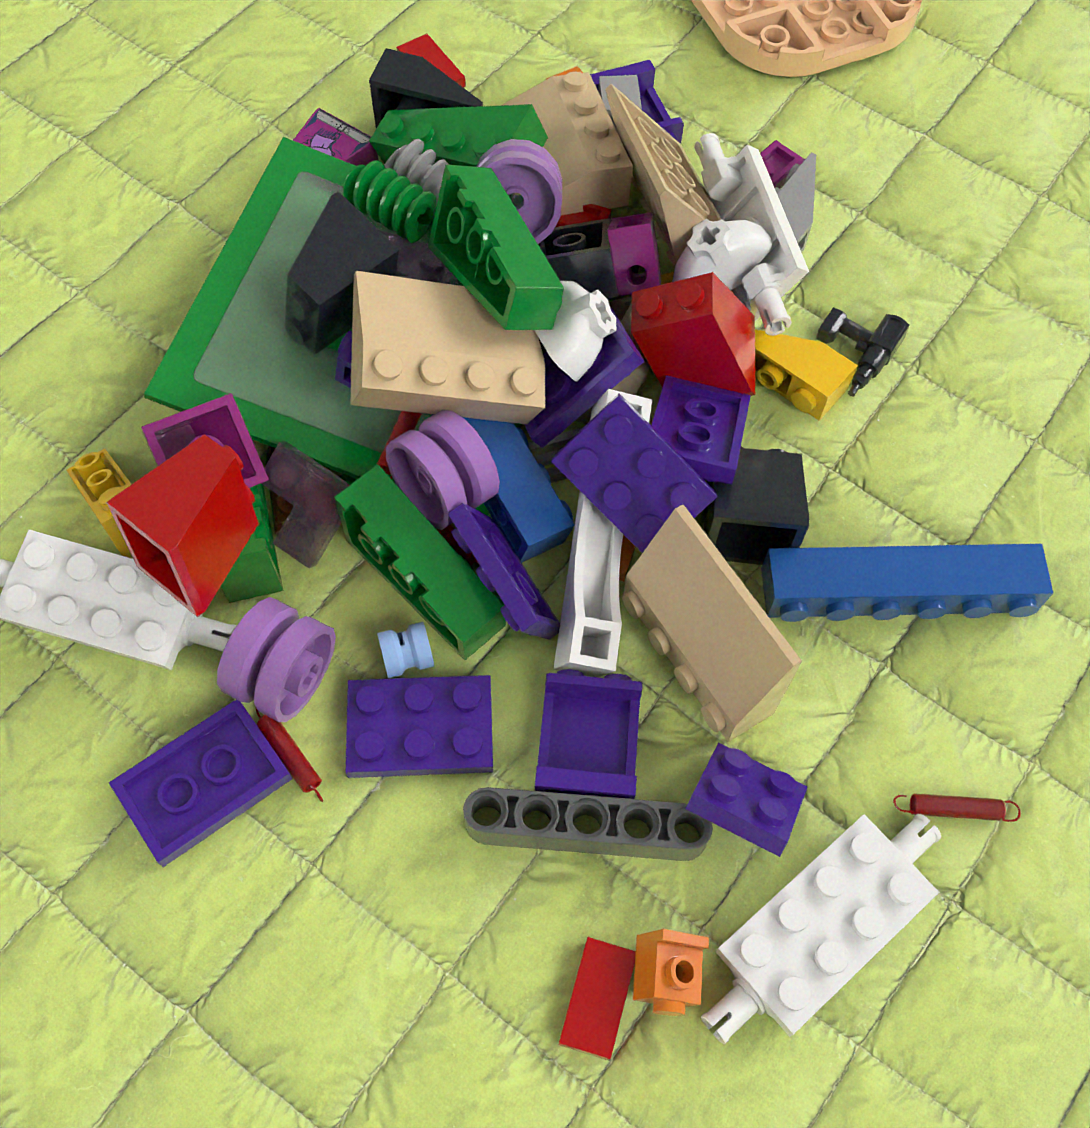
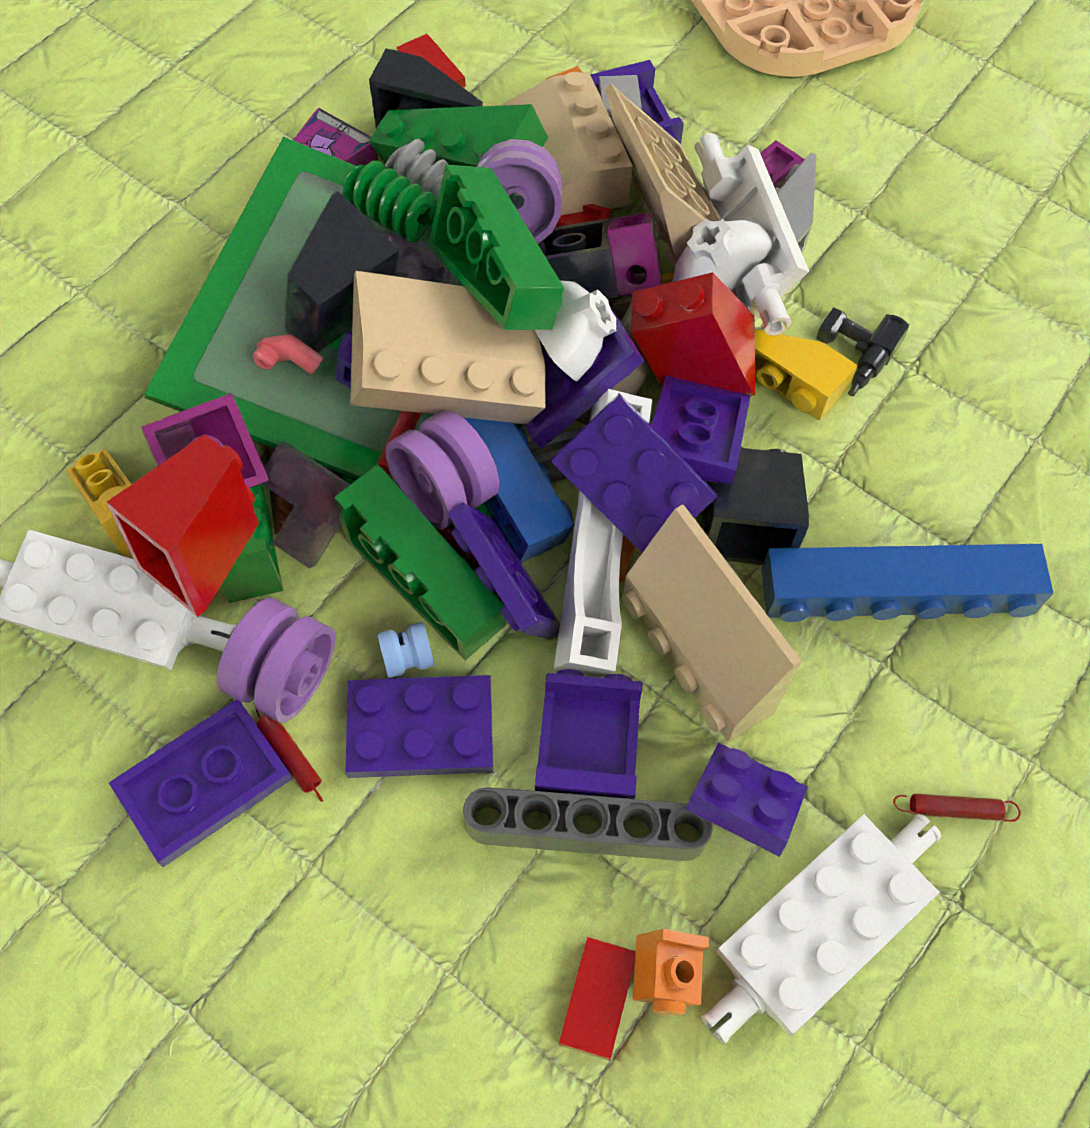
(284, 348): none -> coral arm

